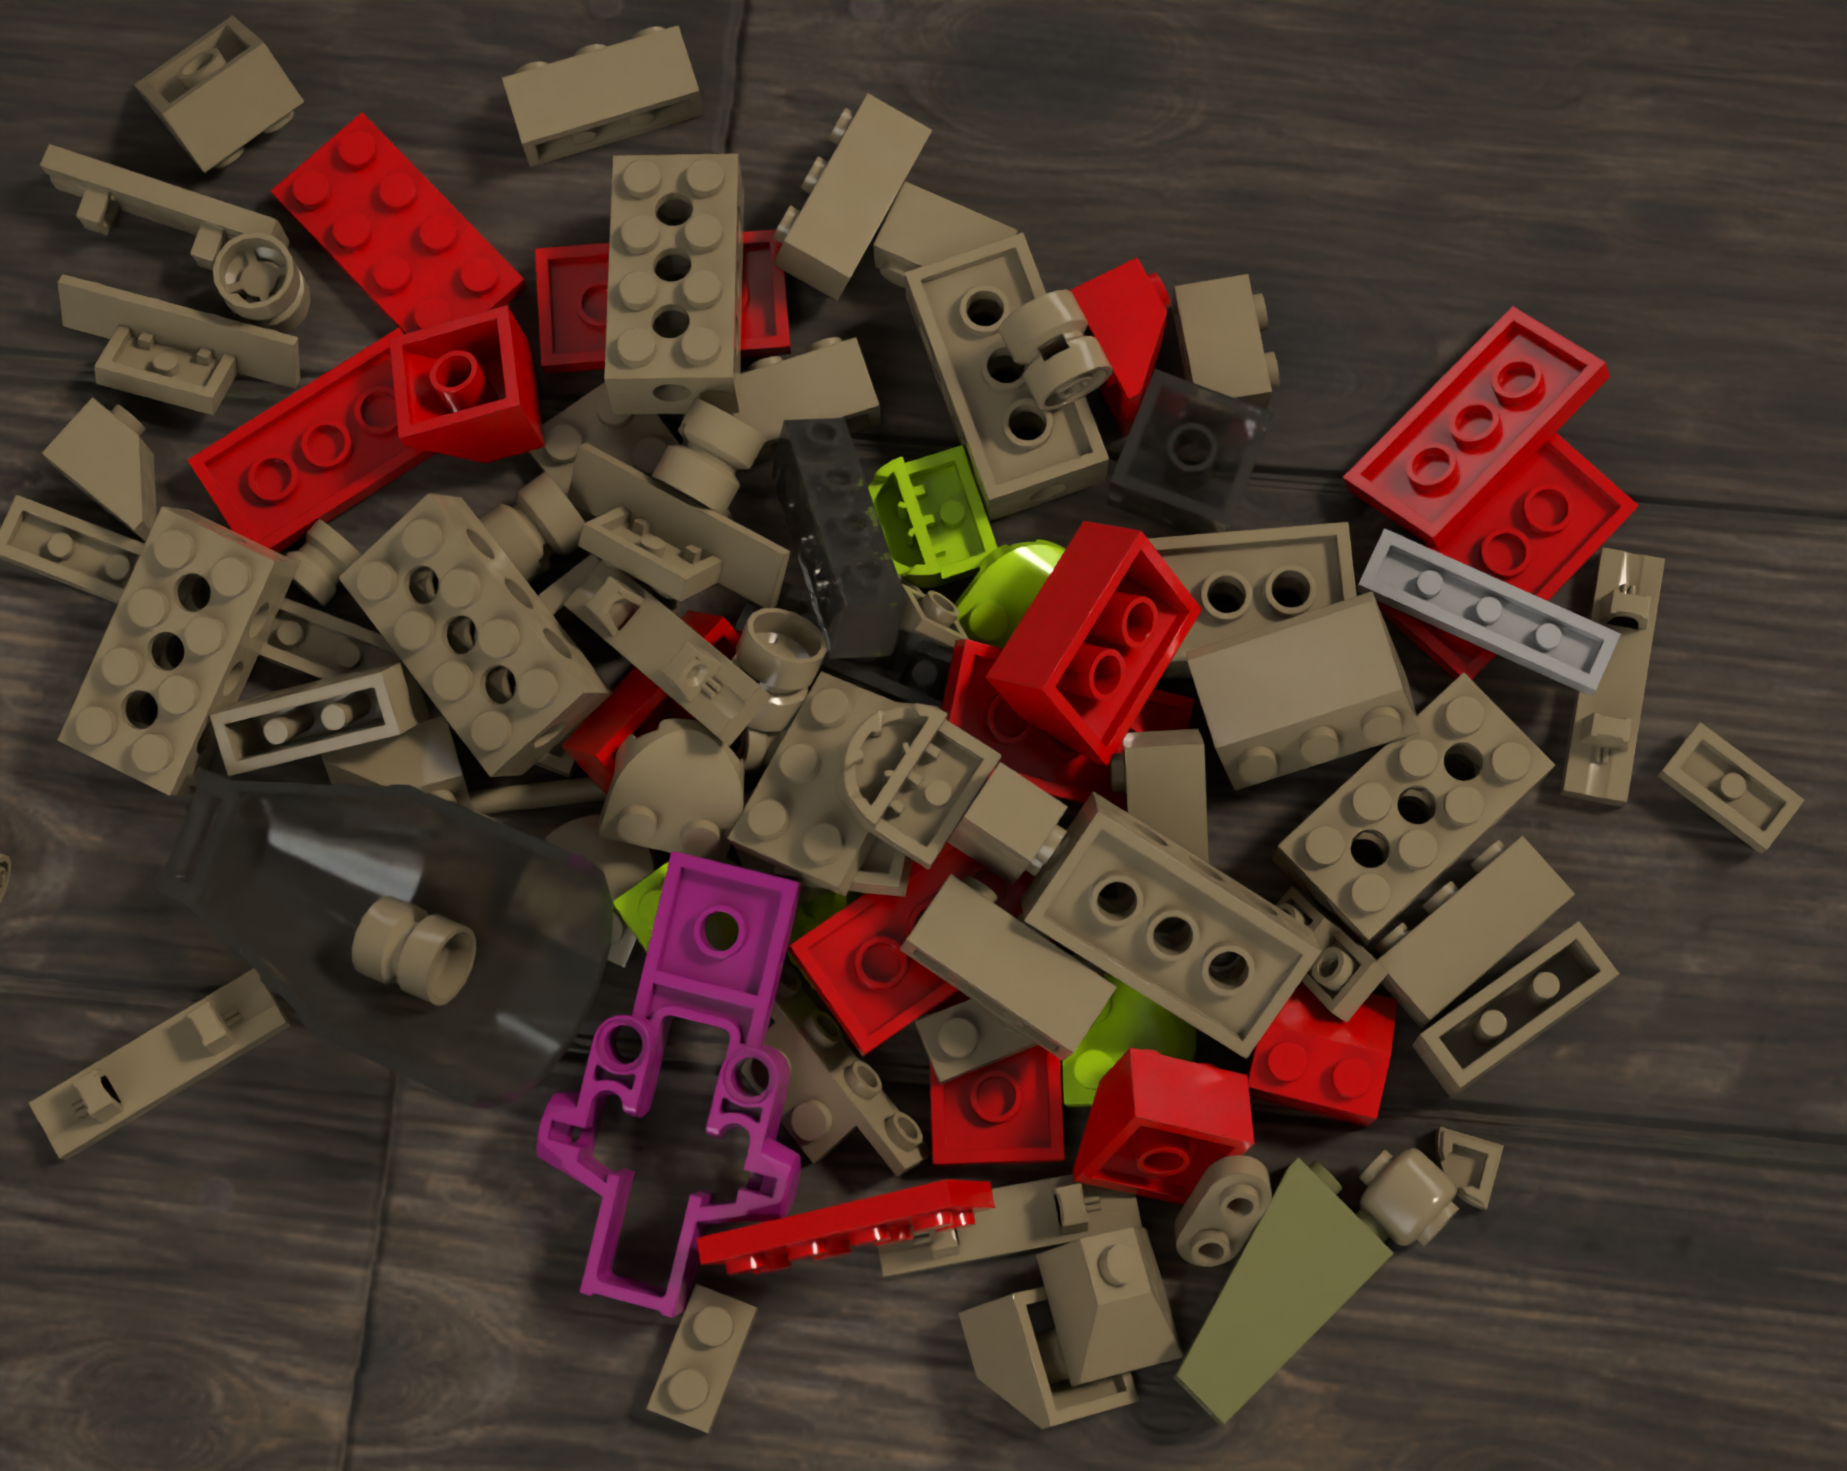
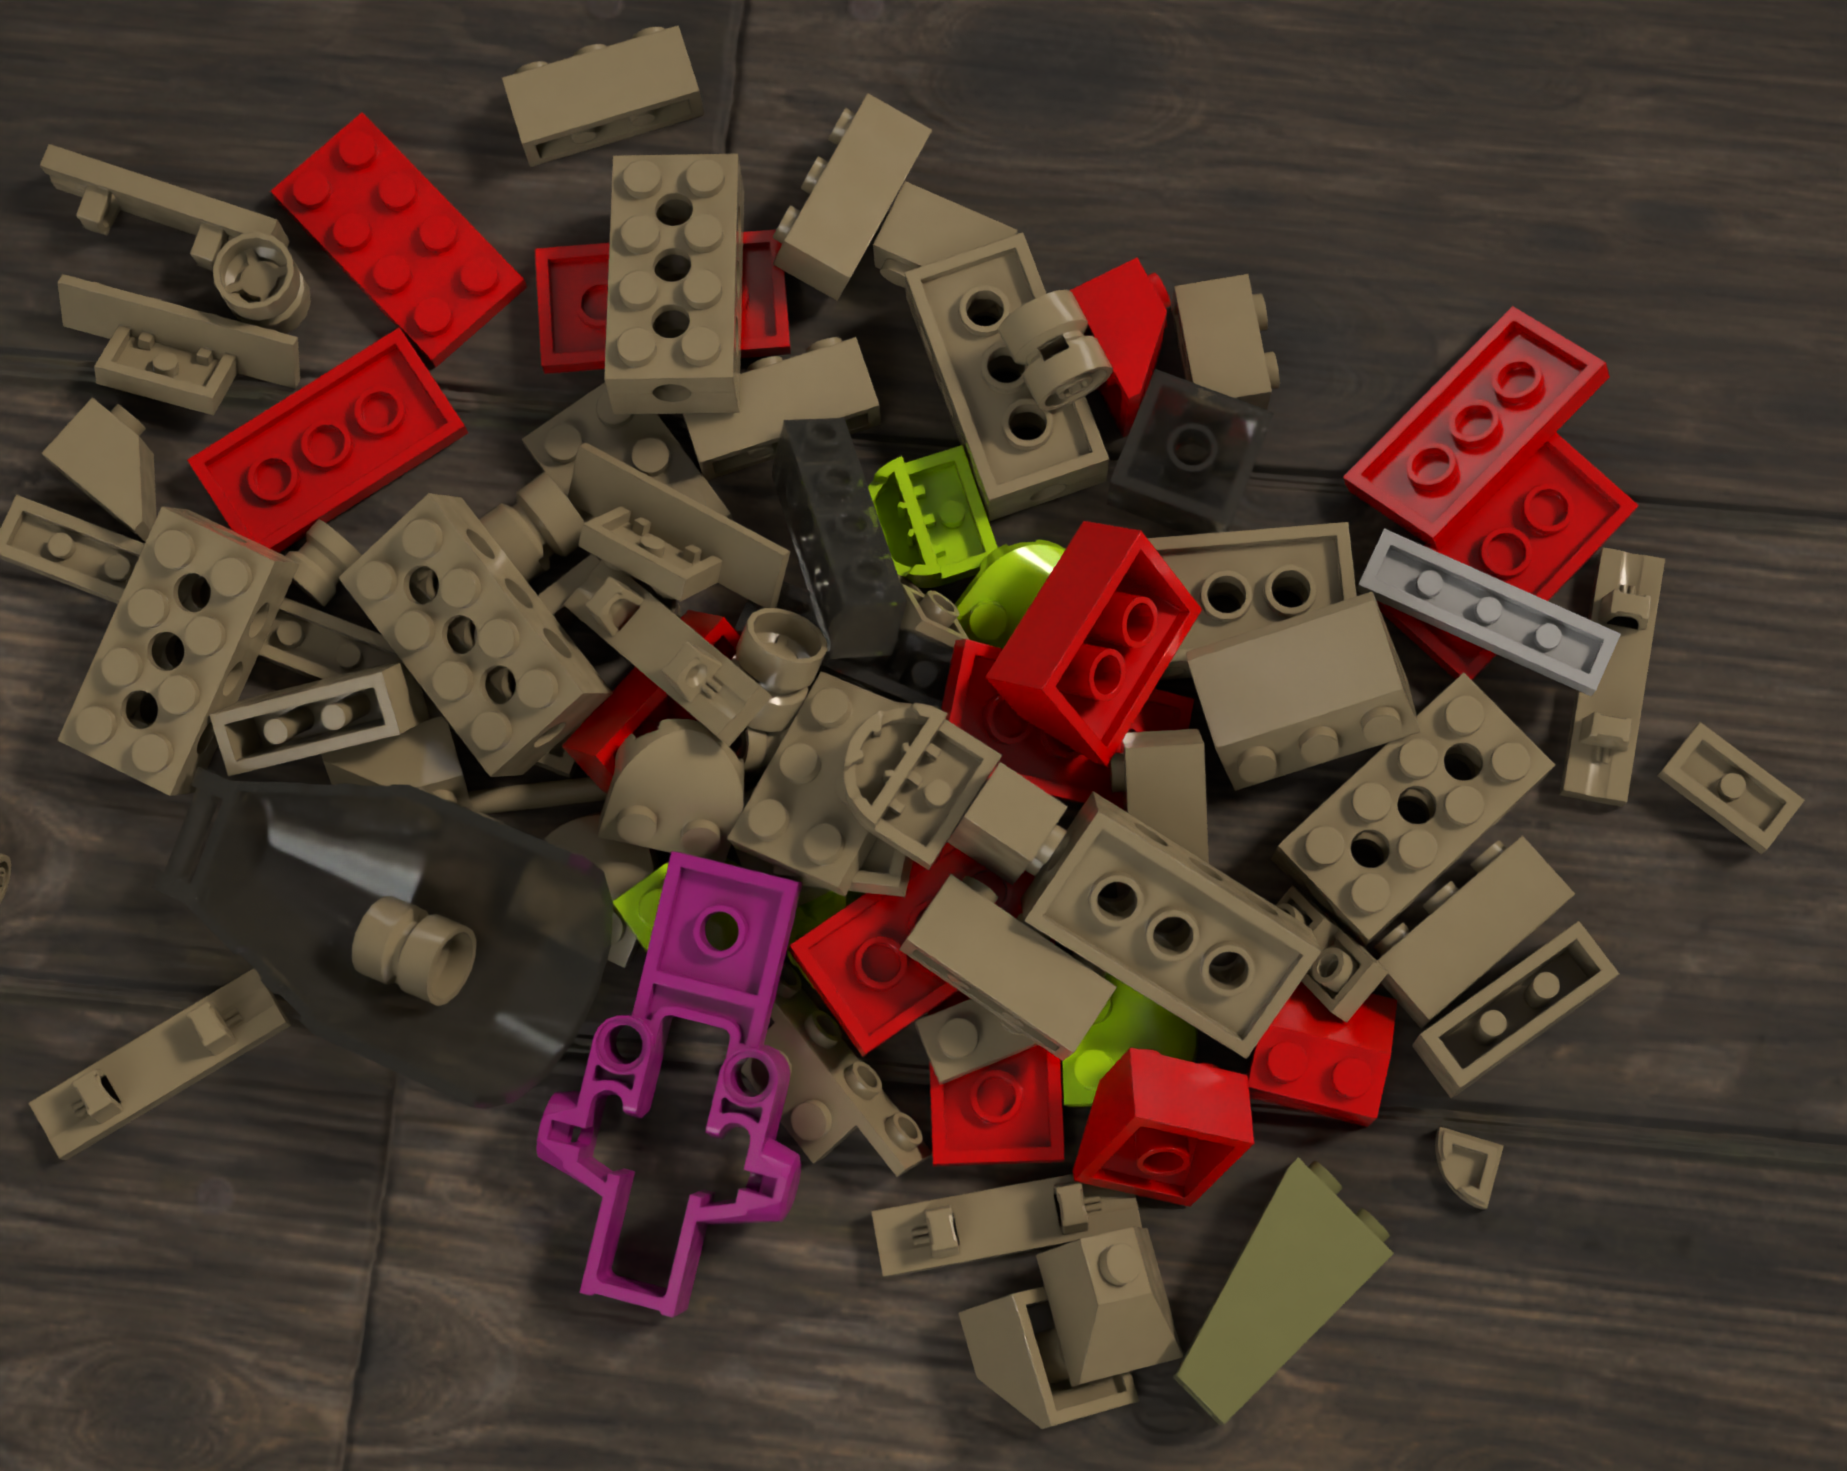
(220, 94): dark tan slope -> none
(468, 388): red slope -> none
(702, 1358): dark tan plate -> none
(709, 456): dark tan wheel -> none
(838, 1228): red plate -> none
(1212, 1220): dark tan plate -> none
(1408, 1196): dark tan head -> none

